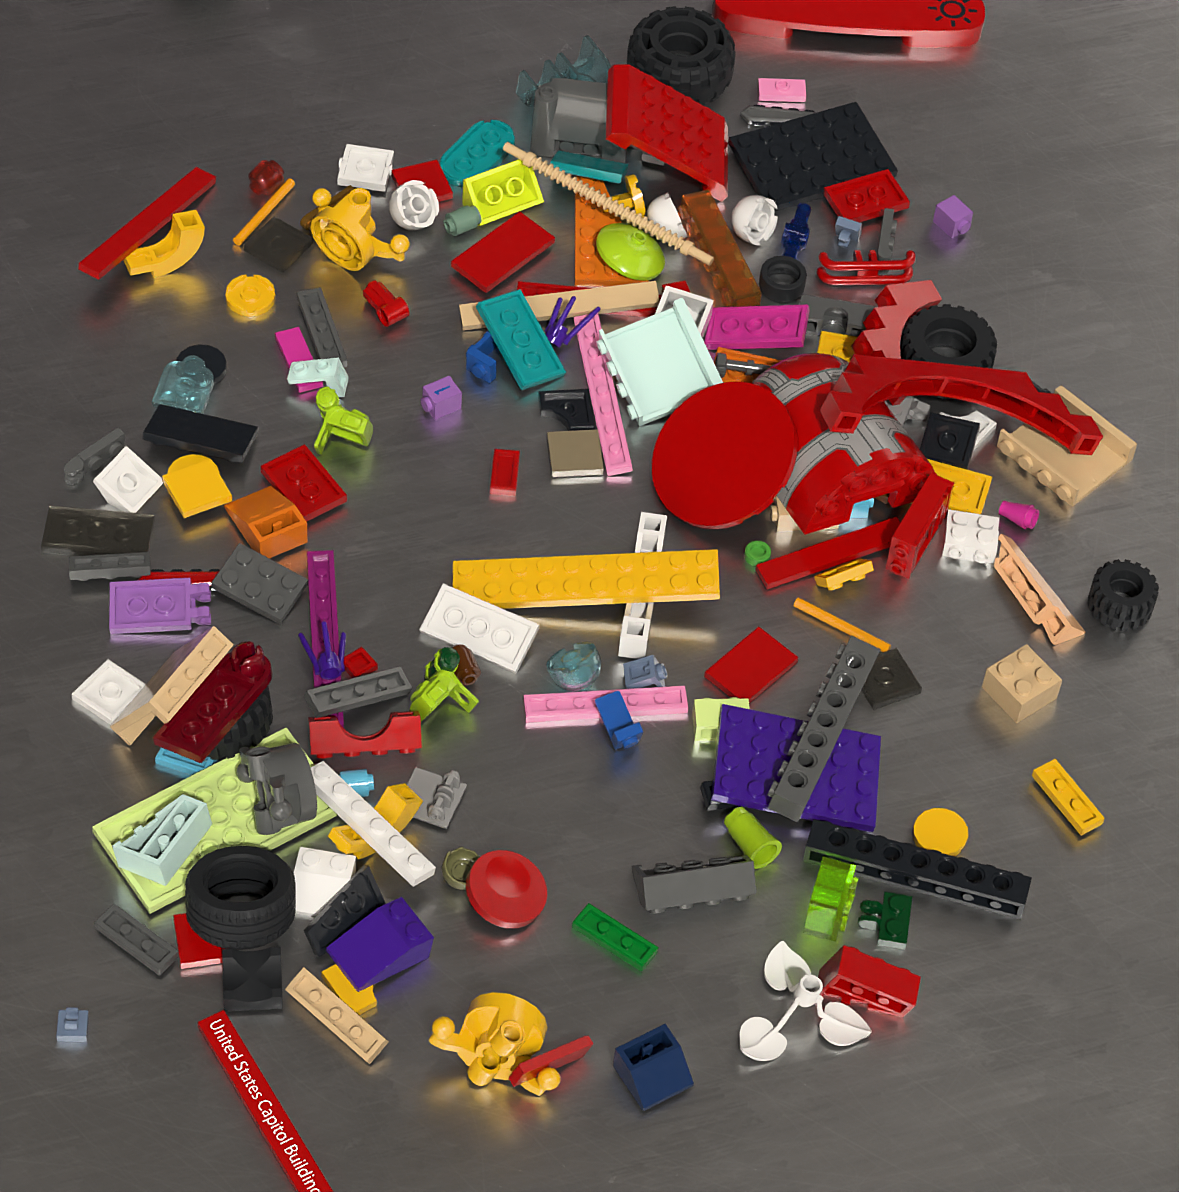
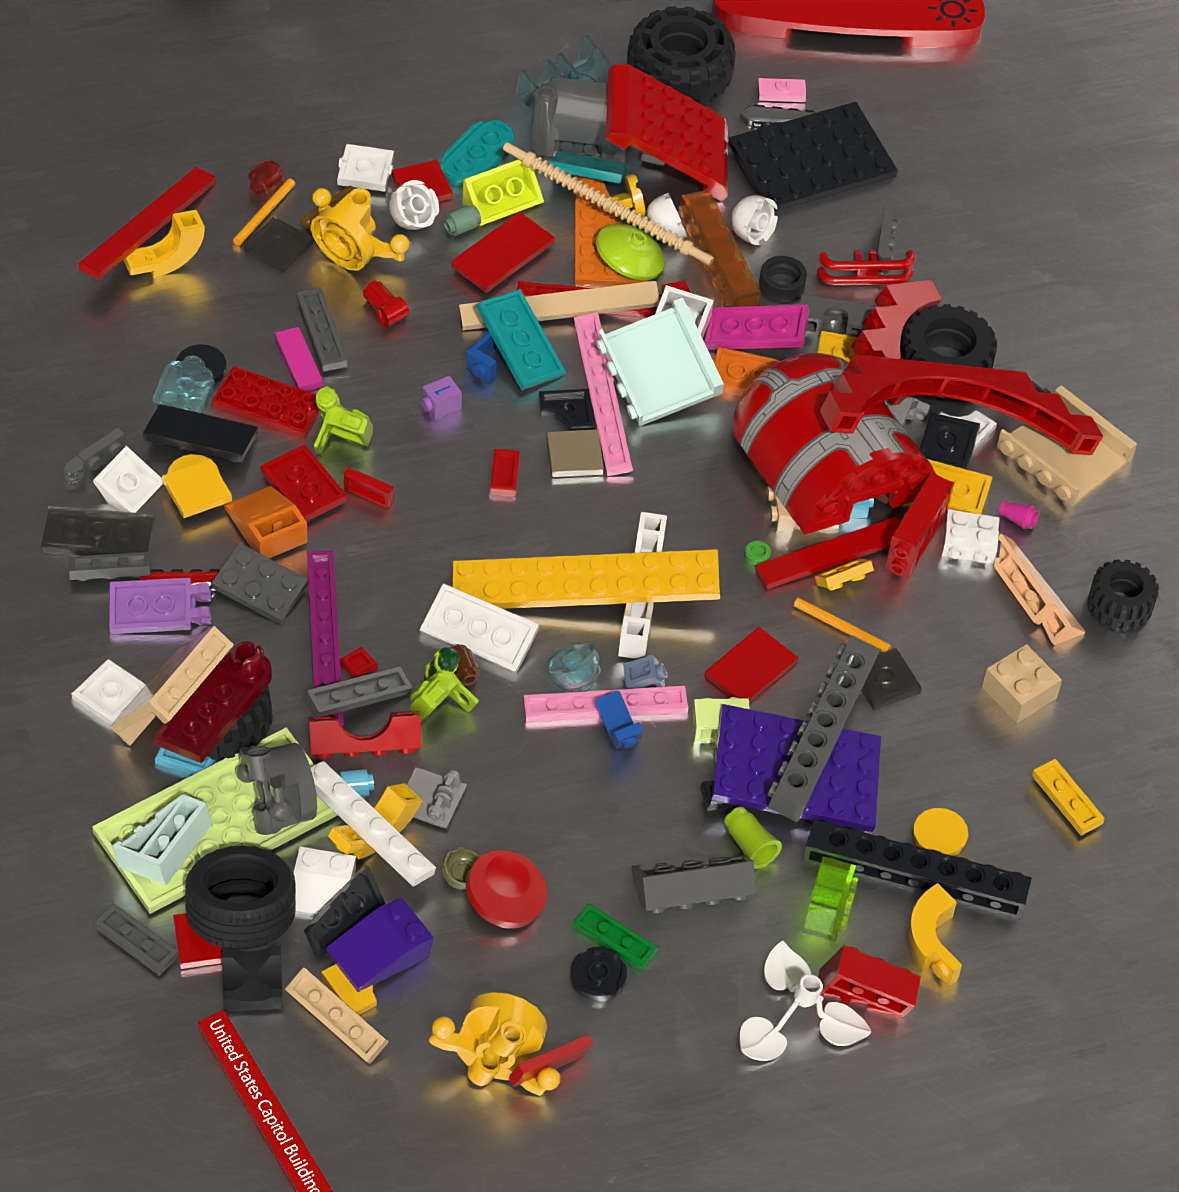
(72, 1025): sand blue tile -> none
(250, 295): yellow tile -> none
(267, 402): none -> red tile
(318, 370): light aqua bracket -> none
(329, 664): dark purple plant -> none
(368, 488): none -> red tile
(556, 332): dark purple plant -> none
(598, 974): none -> black tile
(653, 1067): dark blue slope -> none
(724, 455): red tile -> none
(748, 367): dark grey piece -> none
(796, 232): clear blue pin -> none
(847, 231): sand blue tile -> none
(866, 196): red plate -> none
(894, 919): dark green hinge -> none
(929, 913): none -> yellow arch
(953, 217): medium lavender brick -> none

